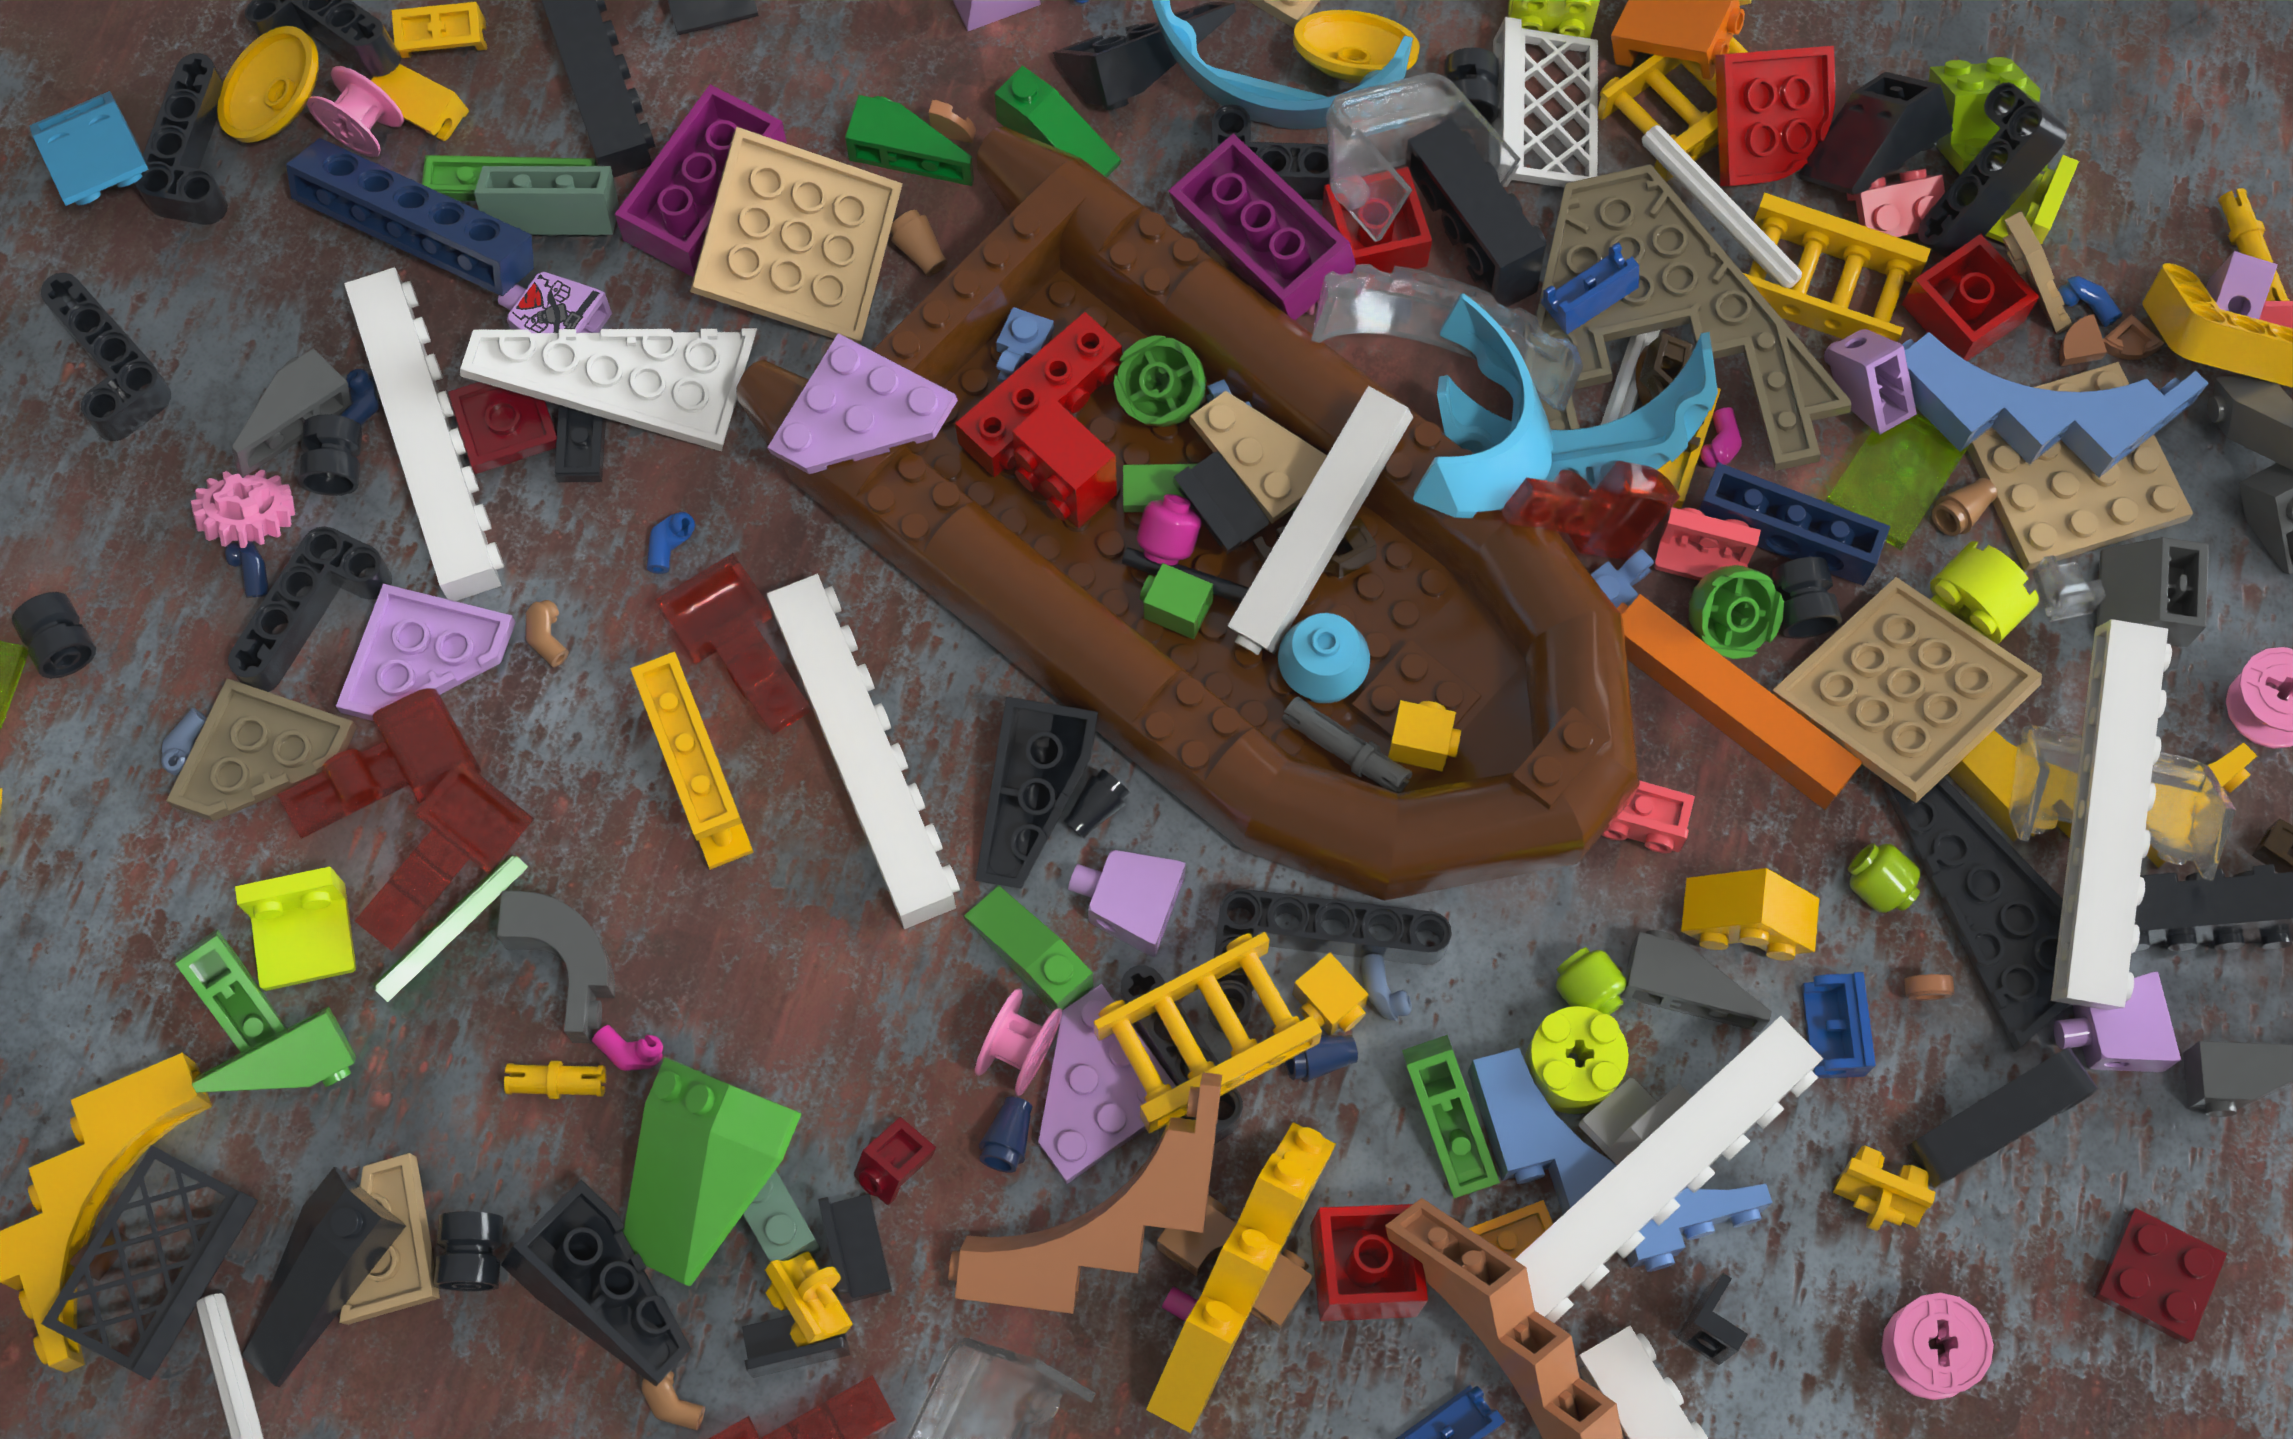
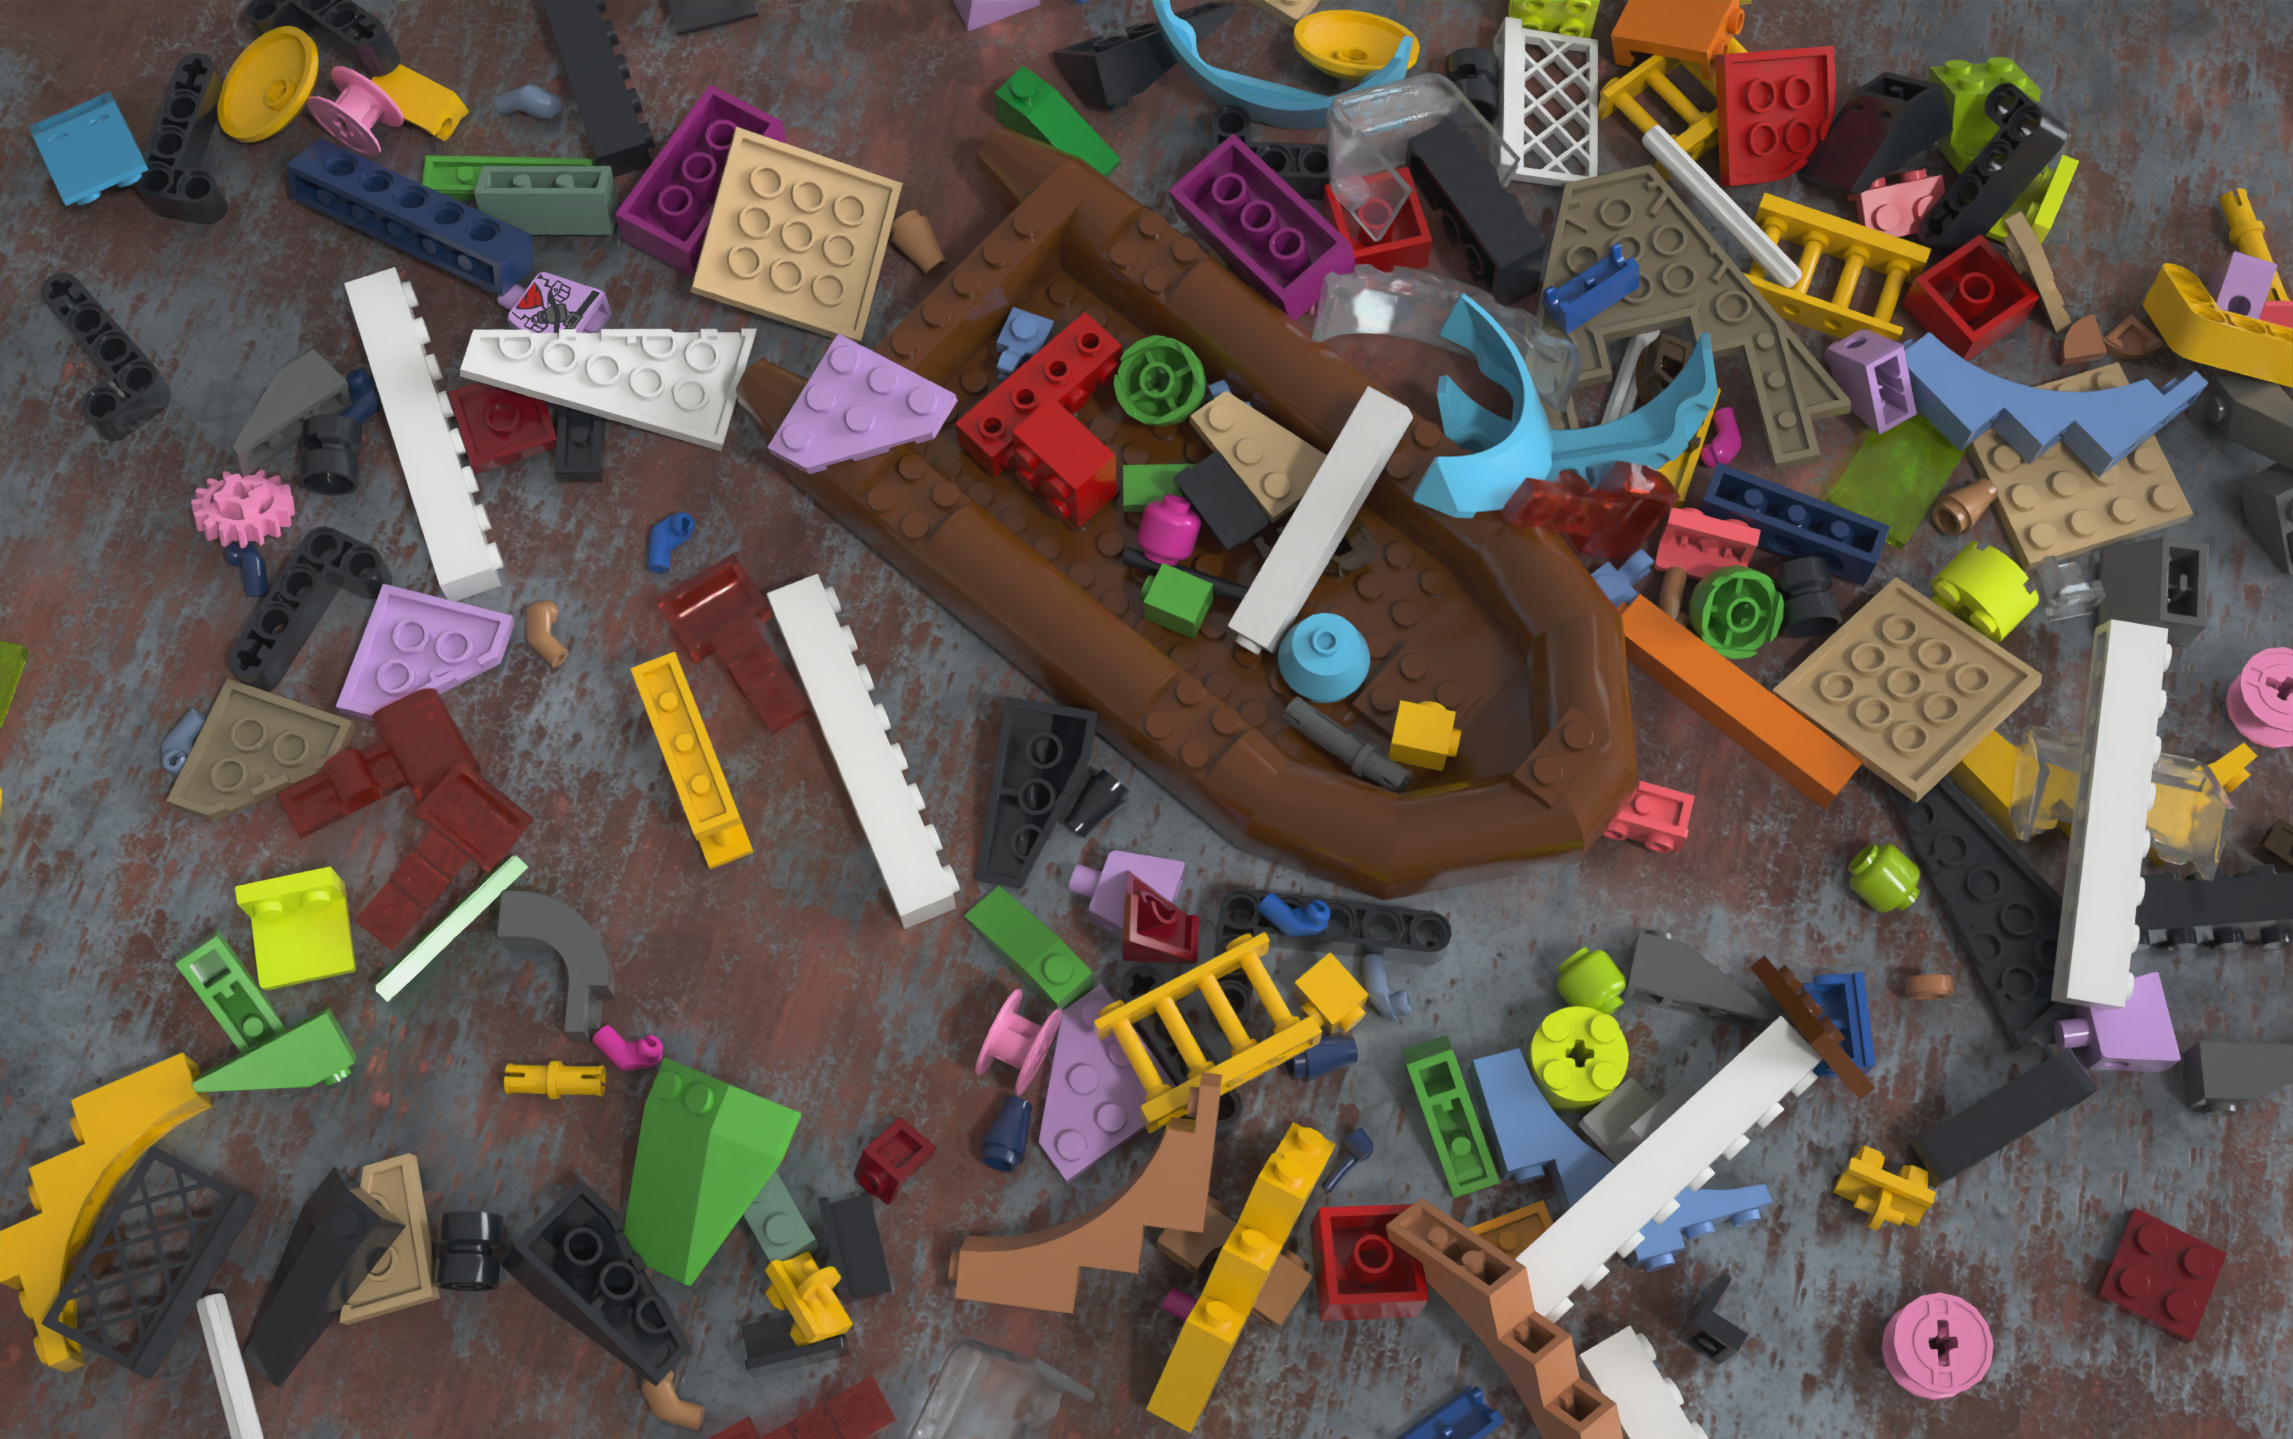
(53, 635): black wheel -> none
(438, 28): yellow hinge -> none
(529, 100): none -> sand blue arm
(897, 139): green slope -> none
(949, 123): nougat tile -> none
(1156, 927): none -> dark red slope
(1295, 921): none -> blue arm
(1359, 1149): none -> dark blue hand
(1672, 594): none -> medium nougat arm
(1751, 910): yellow brick -> none
(1820, 1033): none -> reddish brown wing
(2094, 296): blue arm -> none

